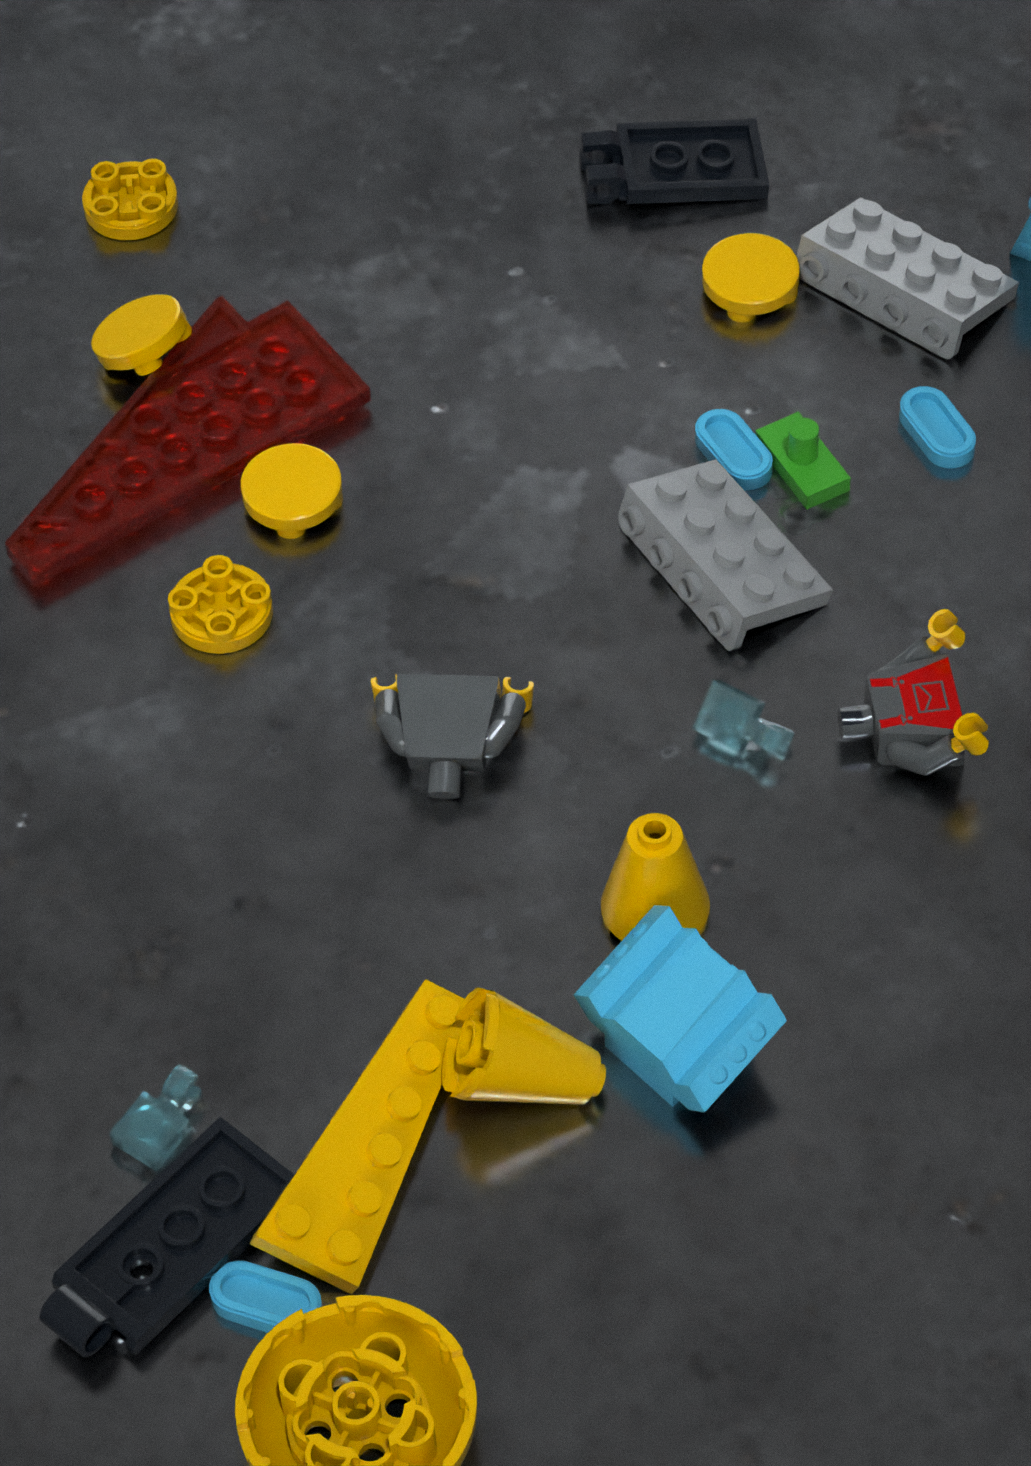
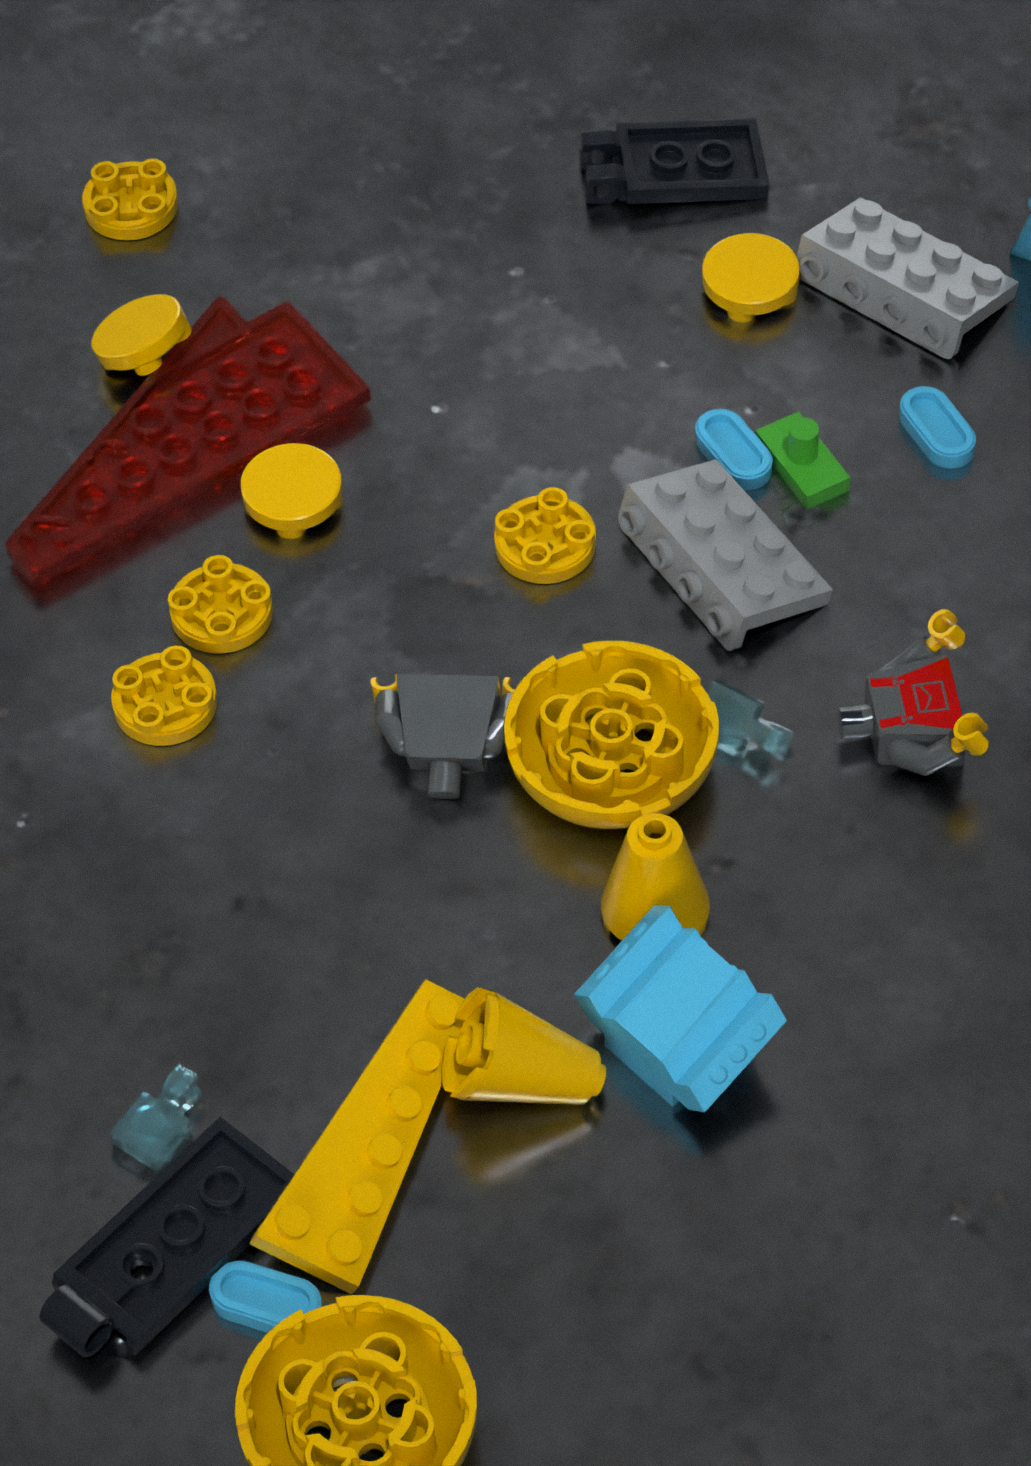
(164, 697): none -> yellow tile
(545, 538): none -> yellow tile
(577, 726): none -> yellow brick

